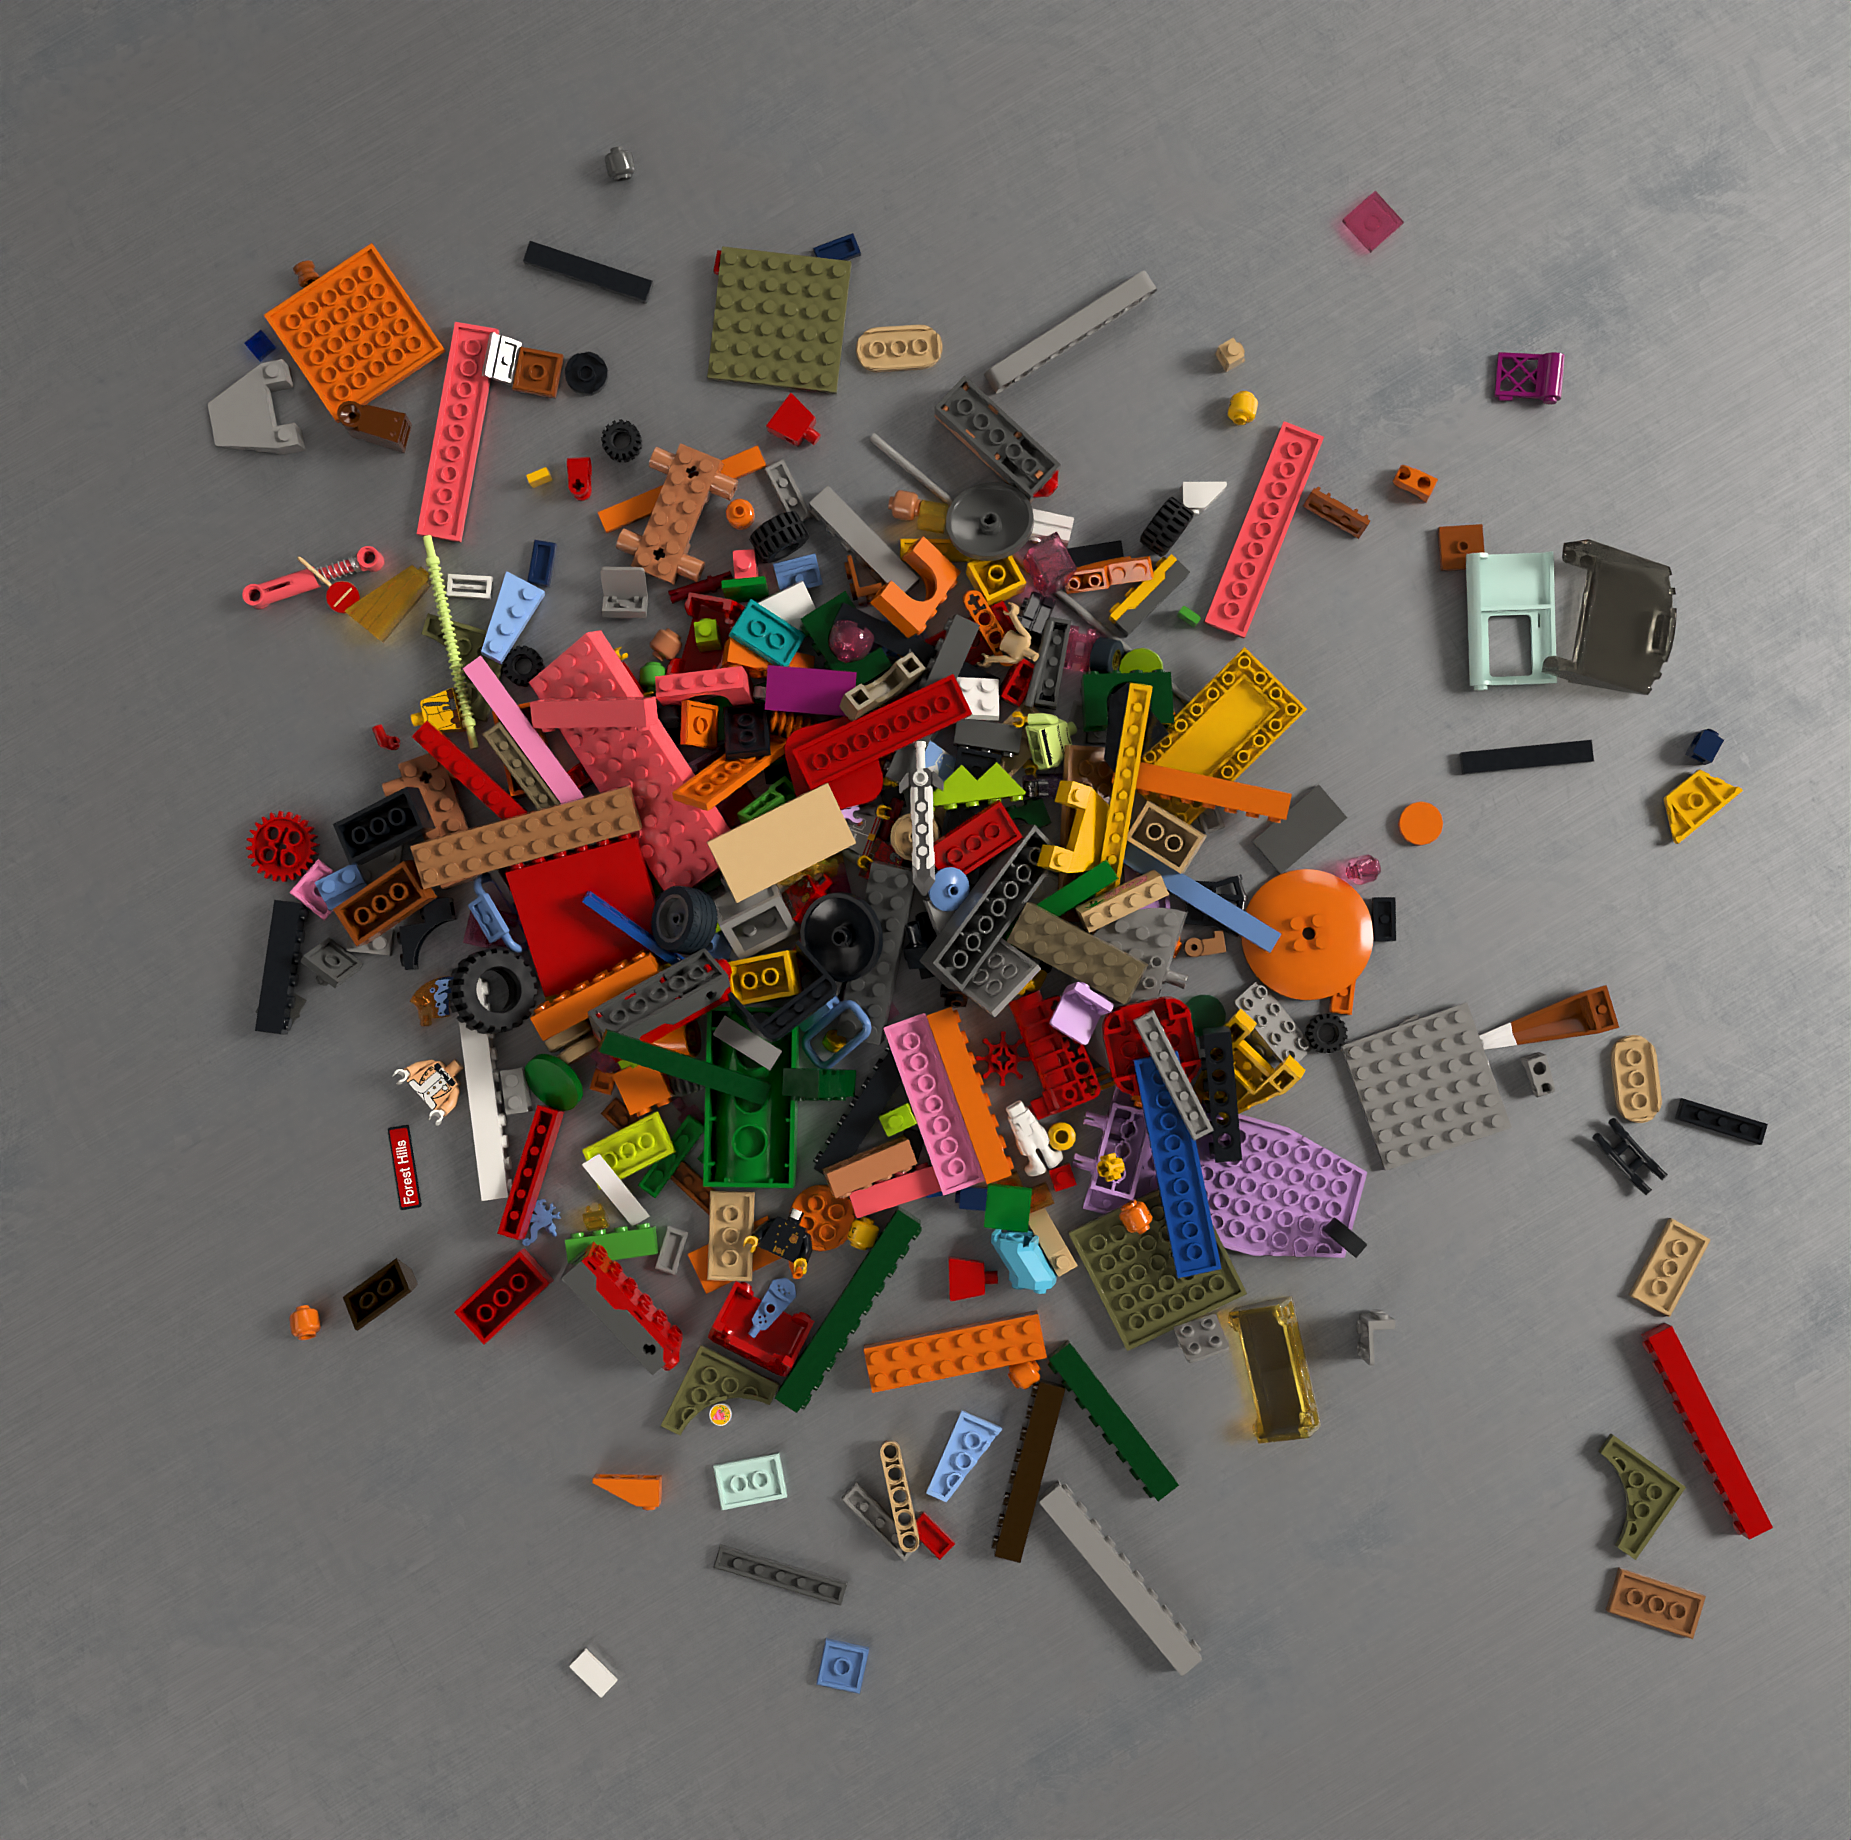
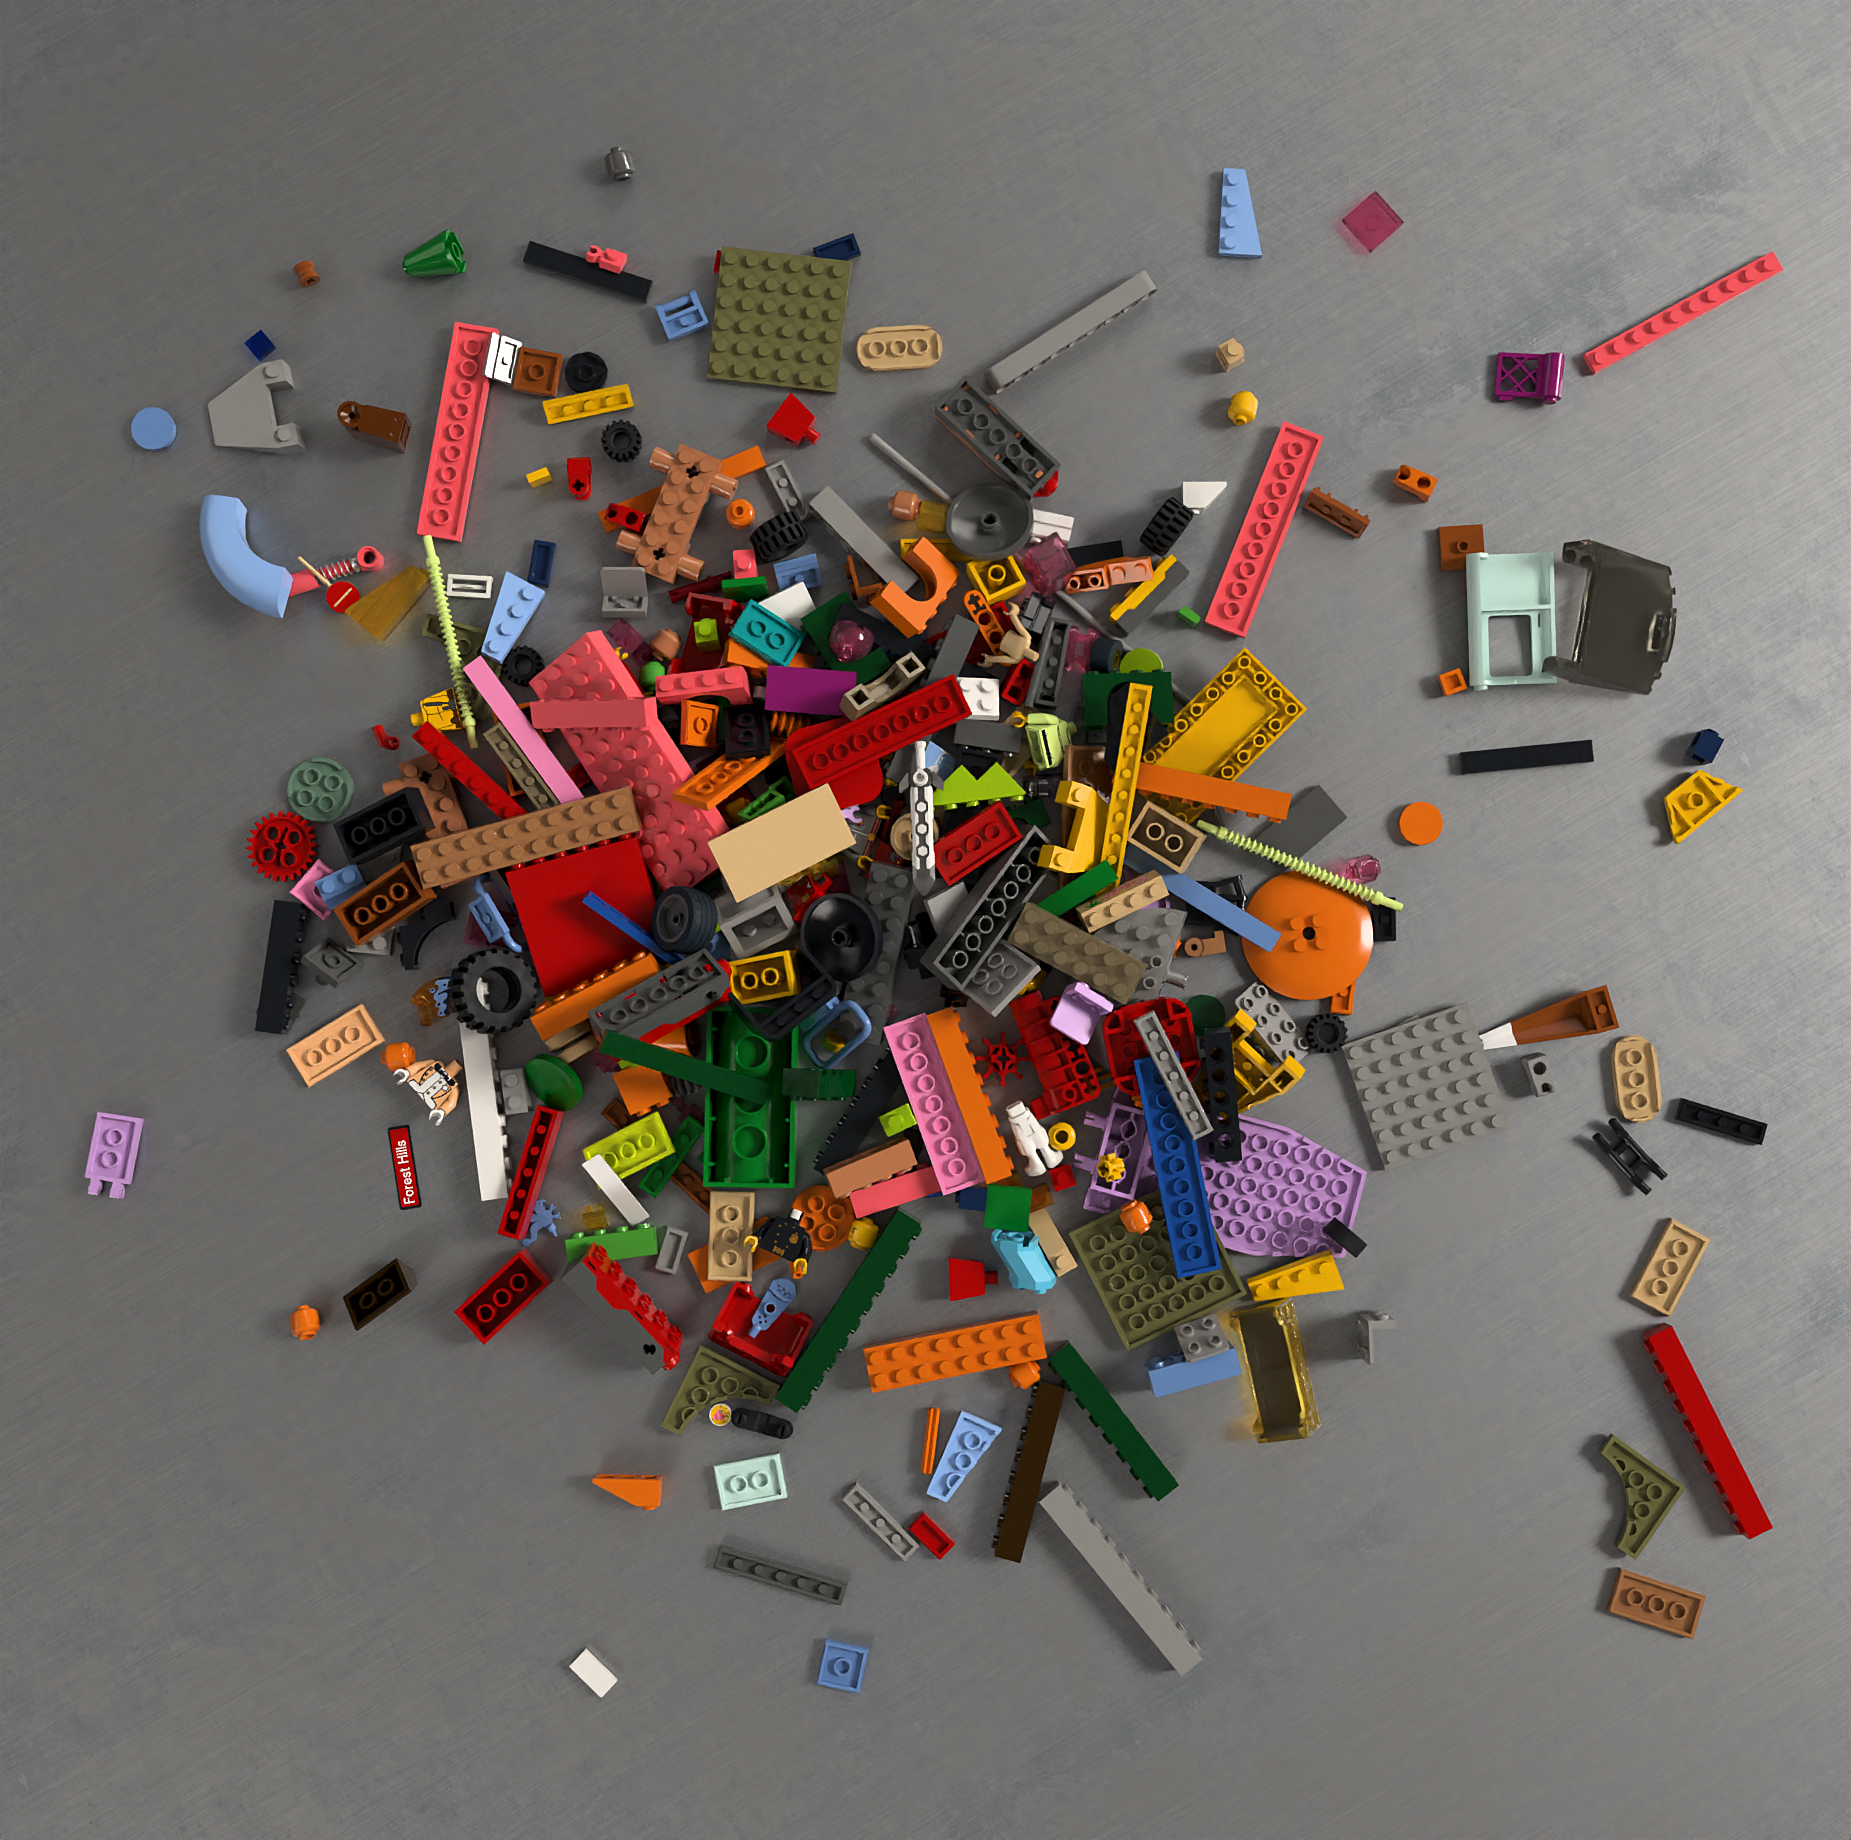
(113, 1153): none -> lavender tile
(153, 429): none -> medium blue tile
(233, 562): none -> light blue brick
(320, 790): none -> sand green tile
(335, 1045): none -> light nougat tile
(354, 331): orange plate -> none
(398, 1056): none -> orange head
(436, 257): none -> green cone
(588, 403): none -> yellow plate
(602, 1082): orange tile -> none
(608, 259): none -> coral plate
(626, 518): none -> red leg
(631, 642): none -> clear pink slope
(685, 321): none -> medium blue plate
(732, 810): none -> head
(747, 1042): light grey tile -> none
(762, 1423): none -> black piece
(899, 1506): tan beam -> none
(930, 1440): none -> orange axle
(940, 890): medium blue dish -> none
(1177, 1374): none -> medium blue brick
(1237, 222): none -> light blue wing
(1303, 1277): none -> yellow wing
(1375, 897): none -> yellowish green hose
(1452, 682): none -> orange plate
(1682, 313): none -> coral plate

